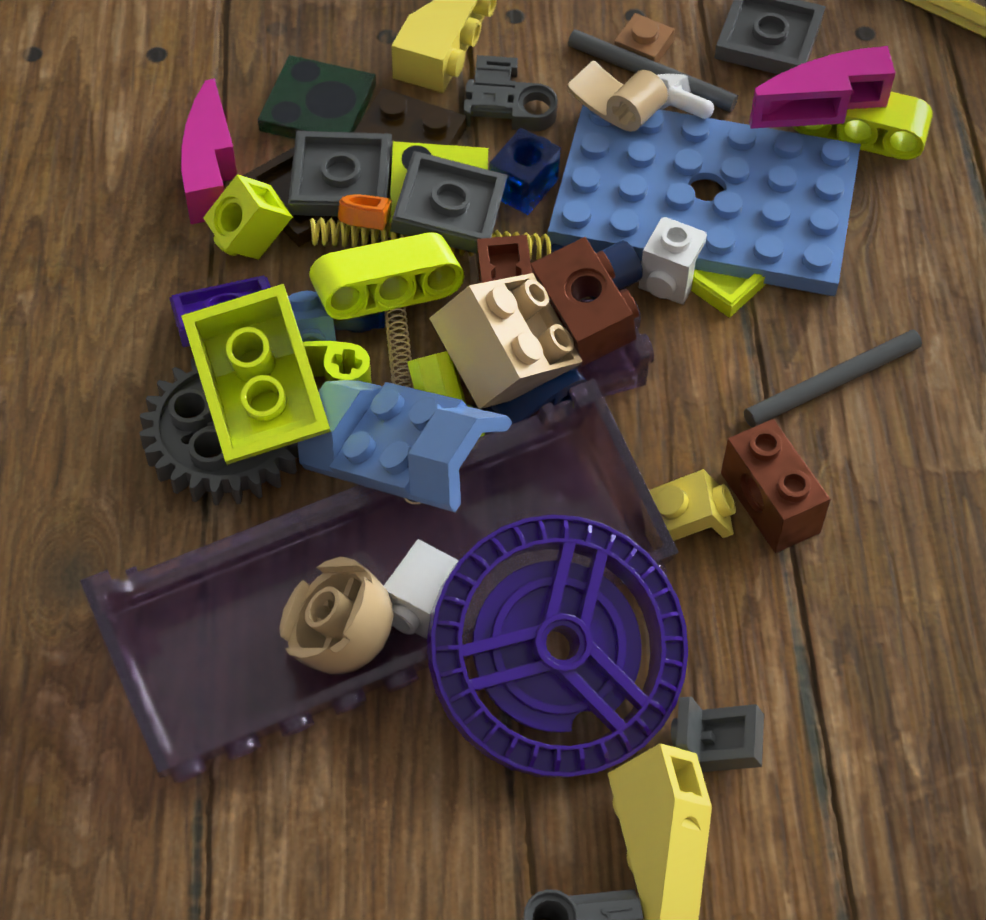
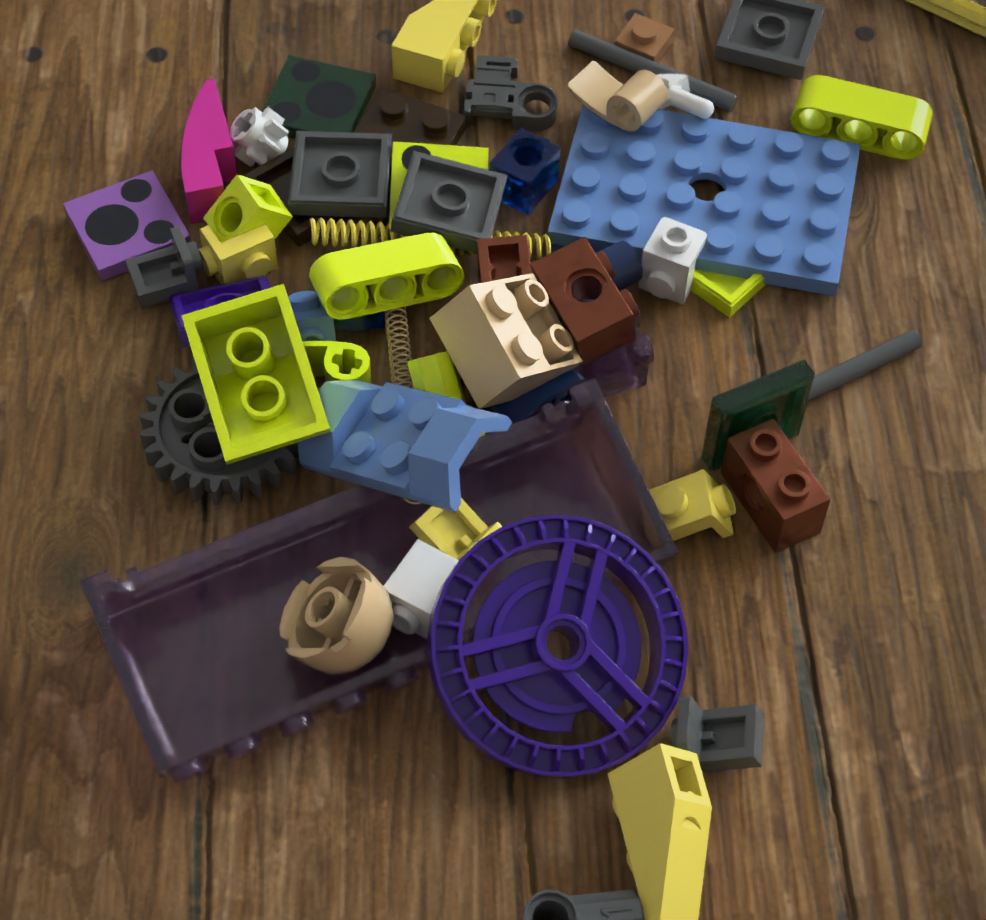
(123, 222): none -> medium lavender tile
(165, 271): none -> dark grey bracket
(239, 257): none -> light yellow bracket
(258, 136): none -> white gear
(365, 211): orange tile -> none
(452, 531): none -> light yellow bracket
(774, 396): none -> clear green tile
(824, 89): dark pink slope -> none

